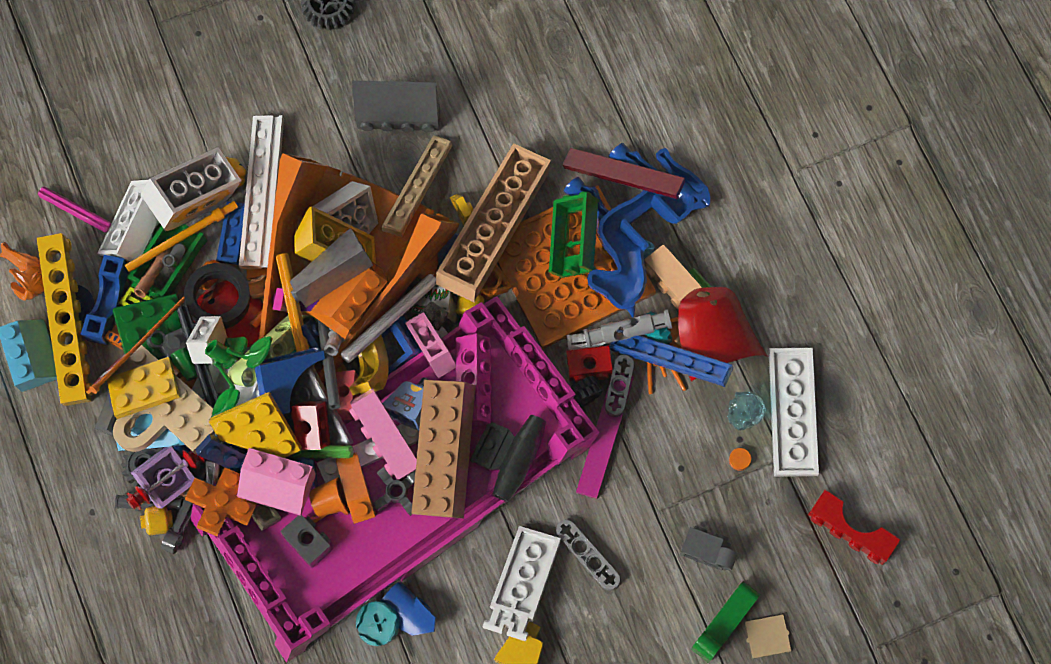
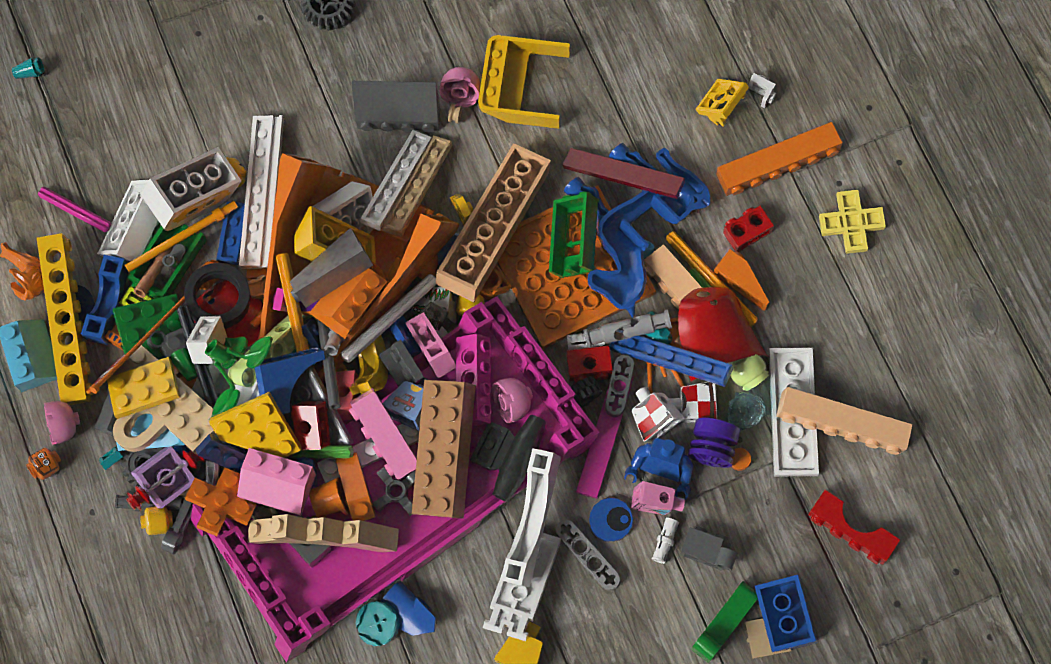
(30, 68): none -> teal cone
(43, 463): none -> orange head
(60, 421): none -> bright pink cylinder
(110, 458): none -> teal tile
(323, 532): none -> tan arch
(395, 180): none -> white plate
(400, 364): none -> dark grey bracket
(455, 113): none -> tan bush
(460, 87): none -> bright pink cylinder
(505, 78): none -> yellow windscreen
(513, 398): none -> bright pink cylinder
(540, 485): none -> white arch
(611, 520): none -> blue tile
(647, 498): none -> bright pink torso
(655, 414): none -> torso
(665, 460): none -> blue torso
(665, 540): none -> white pin
(697, 402): none -> torso
(698, 264): none -> light orange axle
(714, 442): none -> dark purple wheel
(722, 86): none -> yellow piece
(739, 276): none -> orange slope
(749, 372): none -> yellowish green piece
(751, 232): none -> red brick
(764, 87): none -> white bracket
(778, 159): none -> orange brick
(786, 614): none -> blue slope
(844, 420): none -> light nougat brick
(852, 221): none -> light yellow plate

